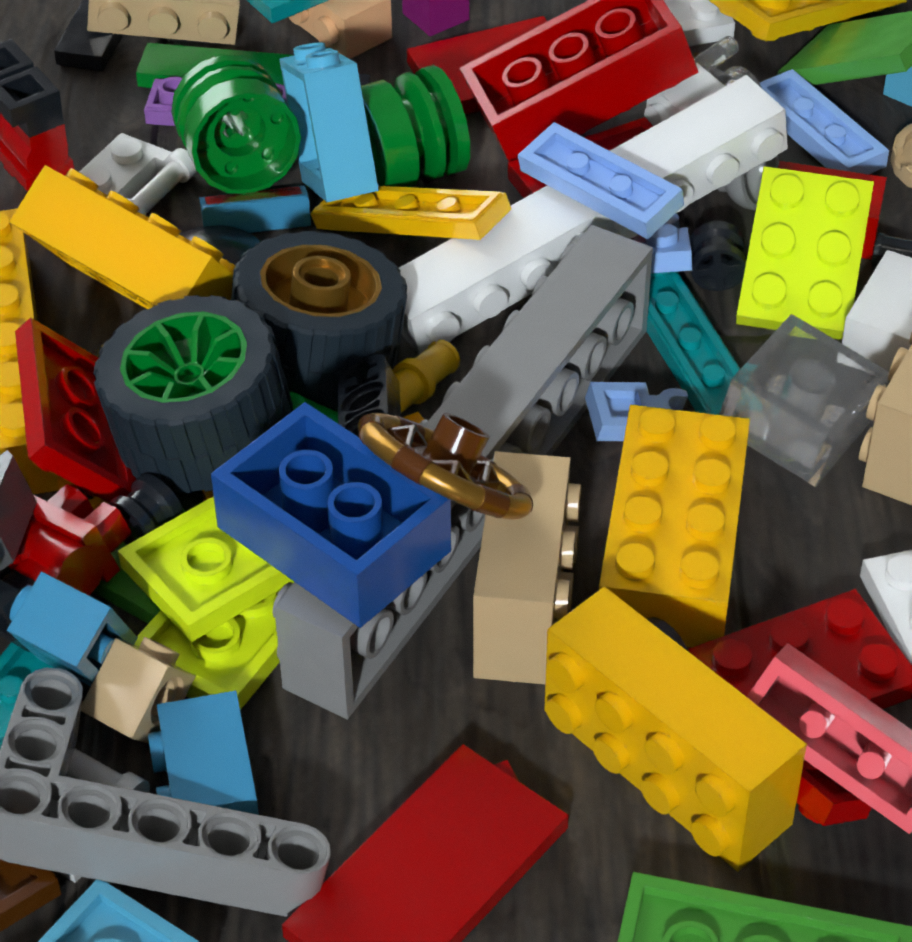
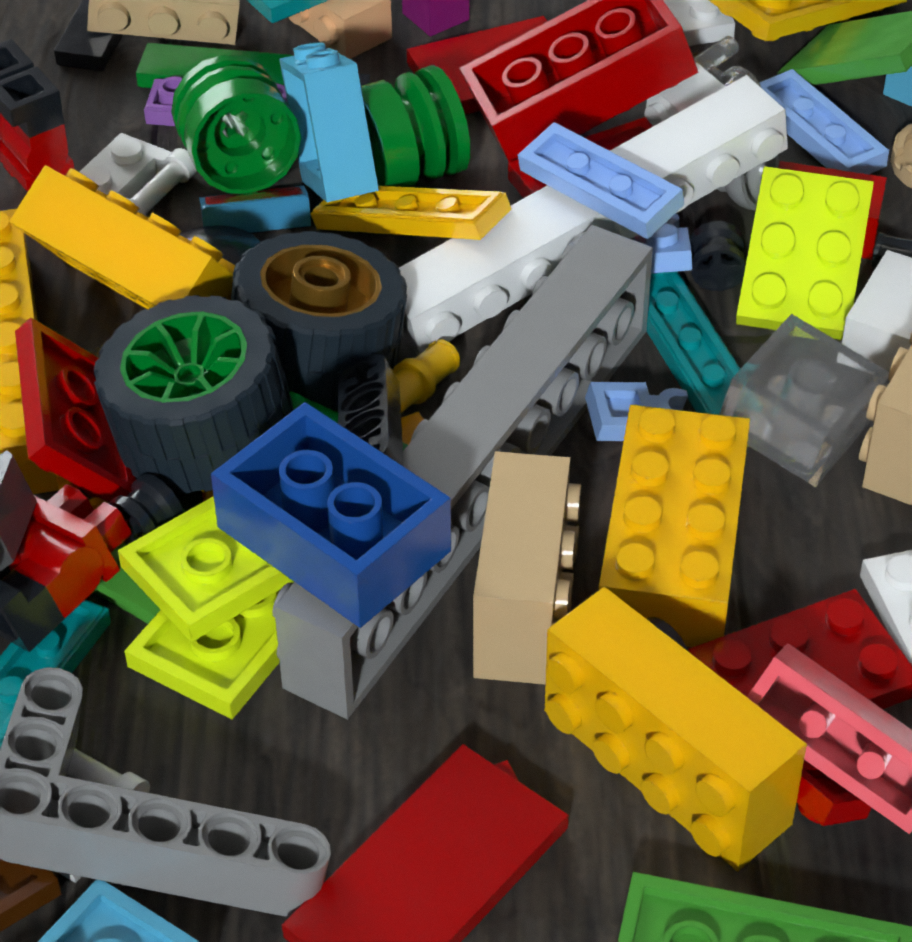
(66, 627): dark azure brick -> none
(132, 686): tan brick -> none
(204, 752): dark azure brick -> none
(447, 462): reddish brown piece -> none

